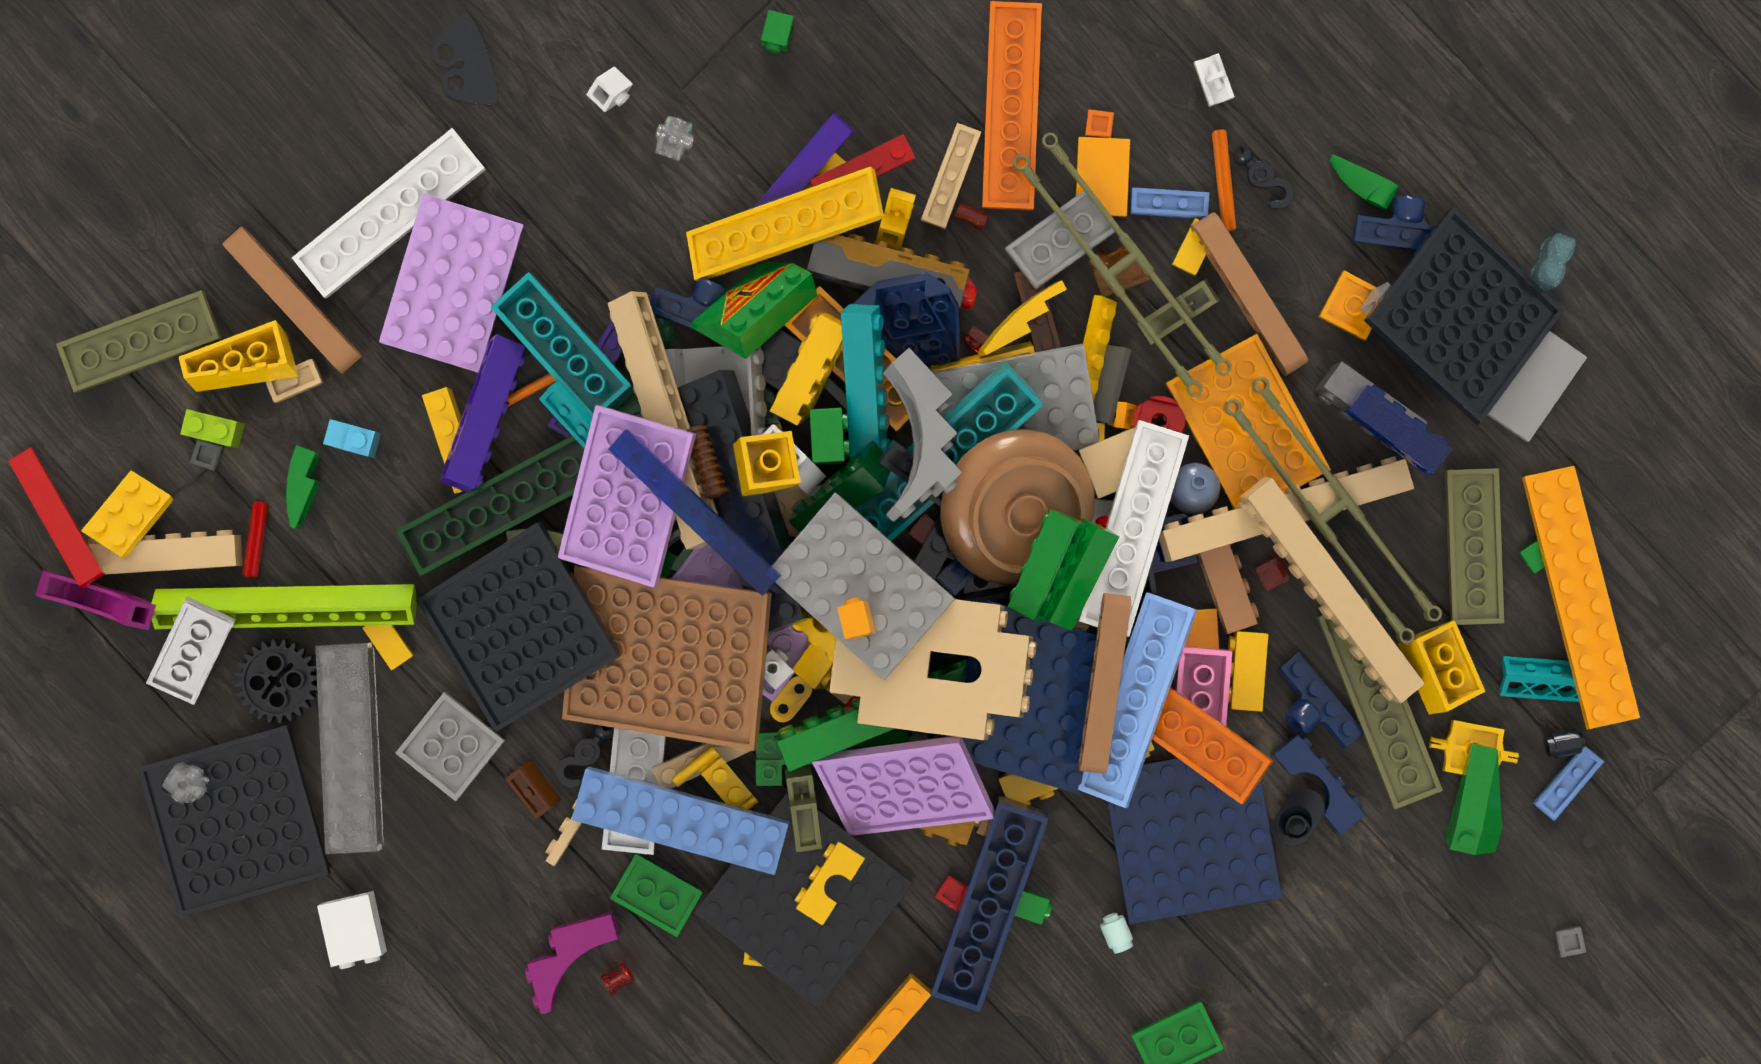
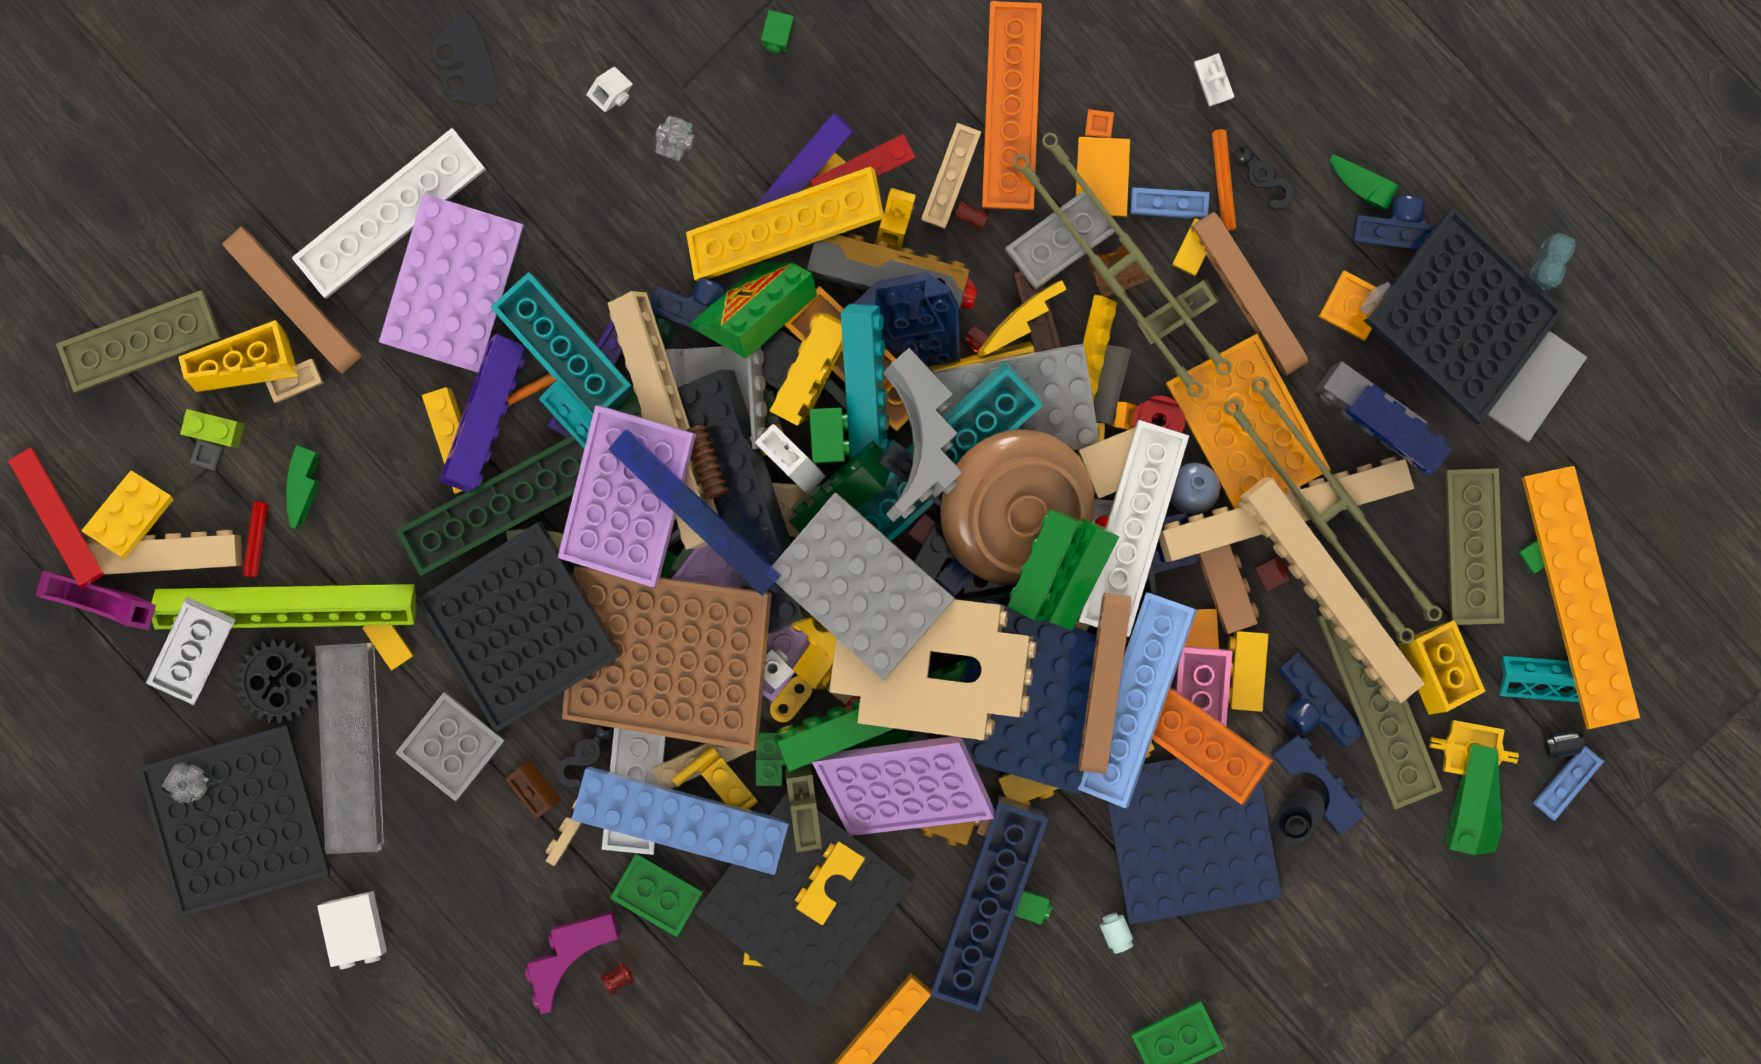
(352, 438): medium azure arch -> none
(766, 463): yellow slope -> none
(856, 618): light orange brick -> none
(951, 892): red tile -> none
(1569, 941): flat silver tile -> none

